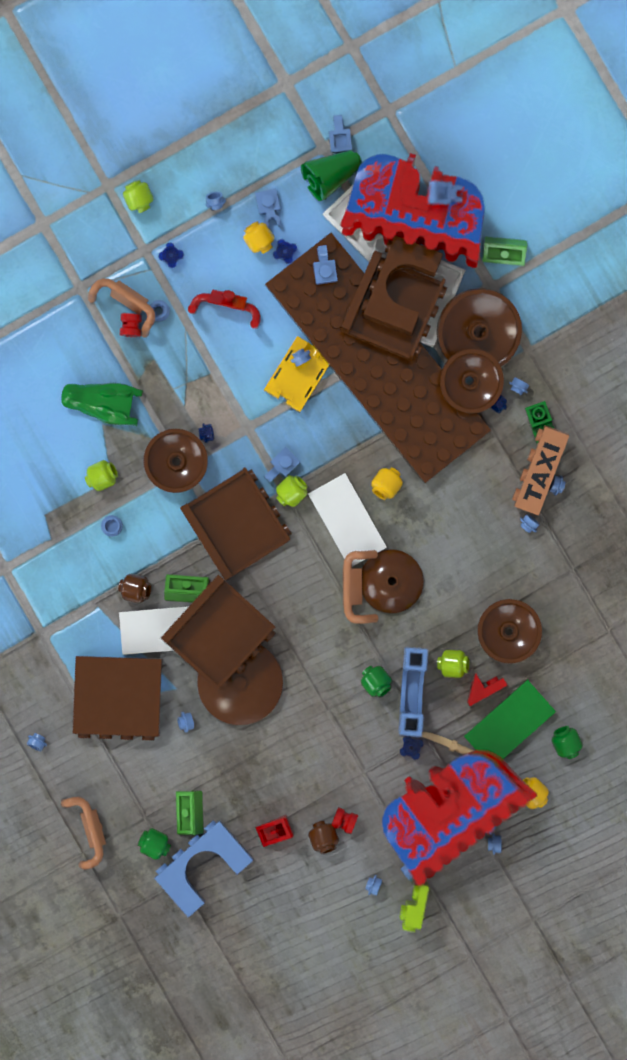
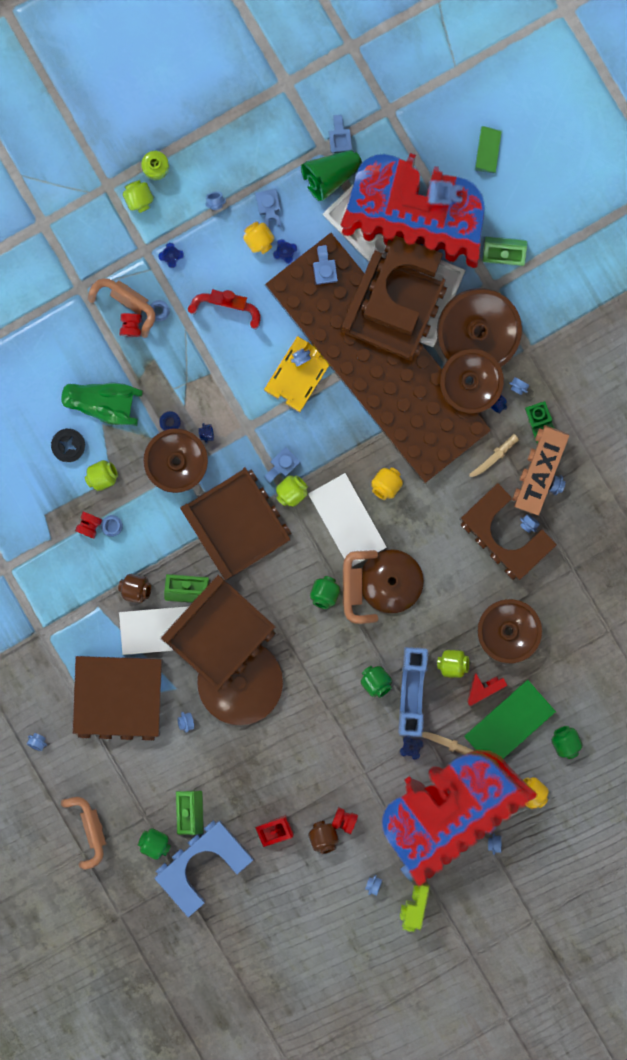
(65, 435): none -> black gear
(86, 528): none -> red wheel
(156, 172): none -> lime head
(167, 415): none -> clear blue plate
(325, 592): none -> green head
(488, 150): none -> bright green slope
(499, 453): none -> tan piece
(517, 561): none -> reddish brown arch

